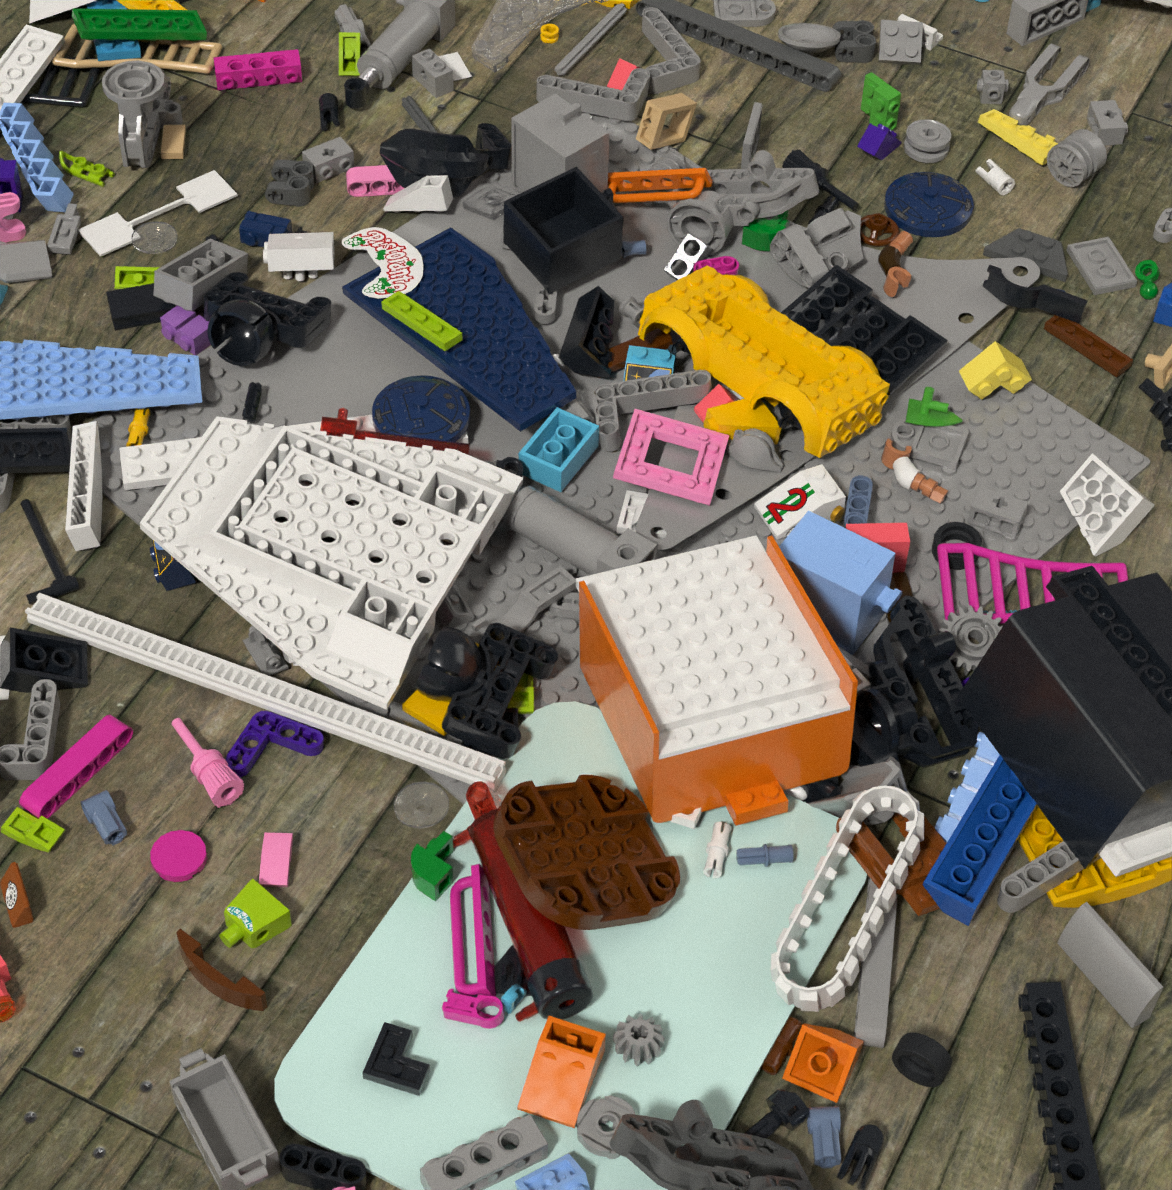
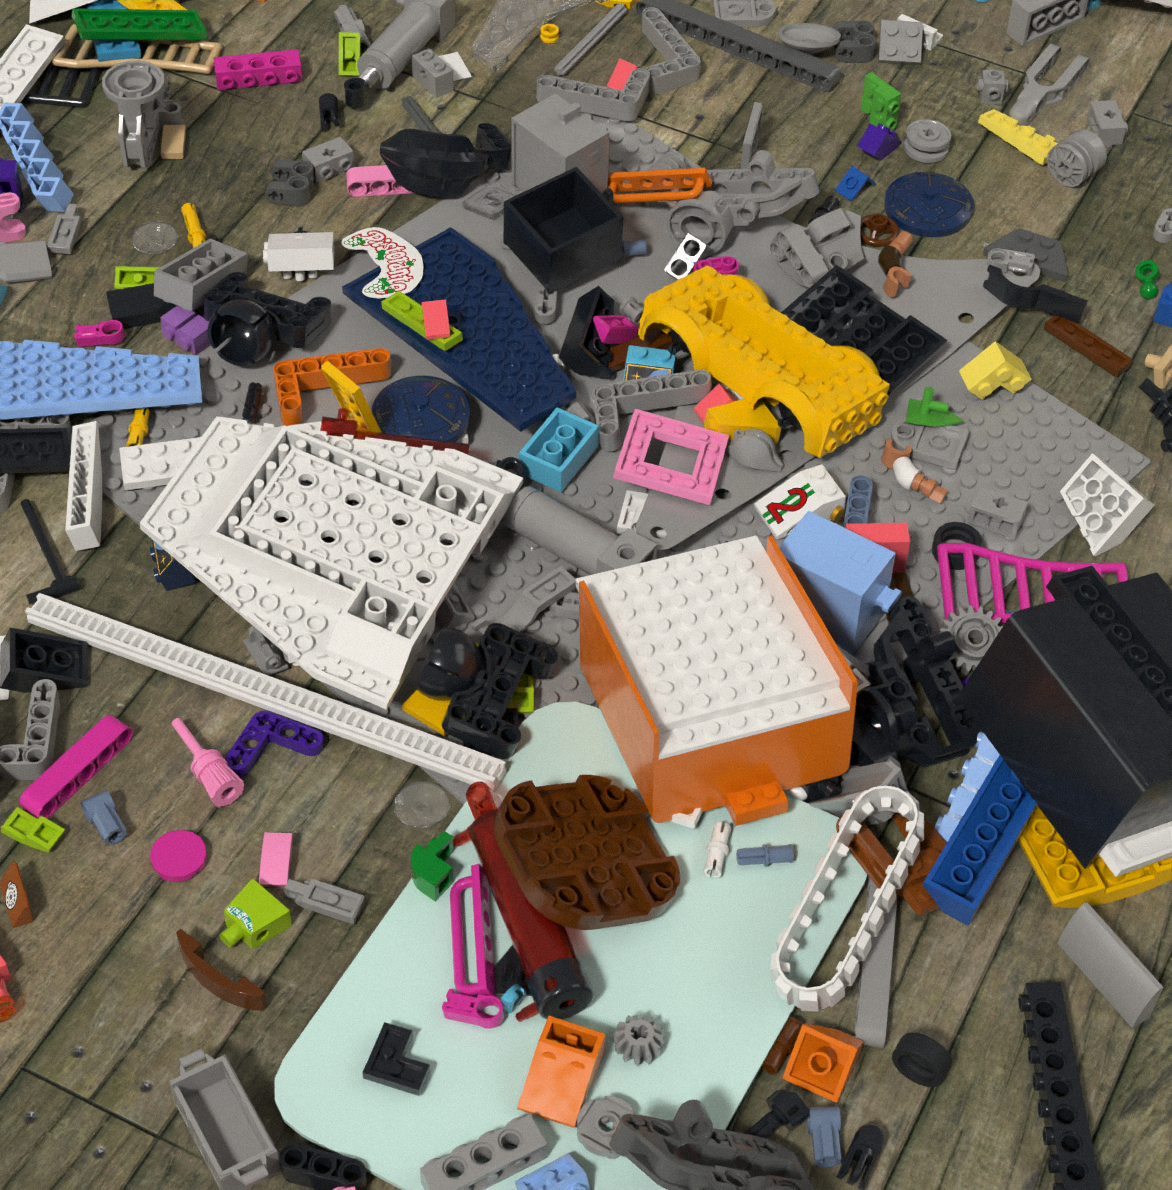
(80, 164): lime piece -> none
(97, 334): none -> dark pink piece
(116, 233): white hinge -> none
(196, 234): none -> yellow pin
(257, 227): dark blue brick -> none
(306, 374): none -> orange beam
(326, 899): none -> light grey hinge
(350, 397): none -> yellow tile
(426, 194): white slope -> none
(436, 319): none -> coral slope
(615, 328): none -> dark pink slope
(656, 110): tan window -> none
(762, 231): green brick -> none
(798, 159): black piece -> none
(853, 183): none -> blue bracket
(996, 178): white hinge -> none
(1012, 260): none -> light grey piece
(1042, 871): light grey beam -> none
(1101, 265): light grey tile -> none

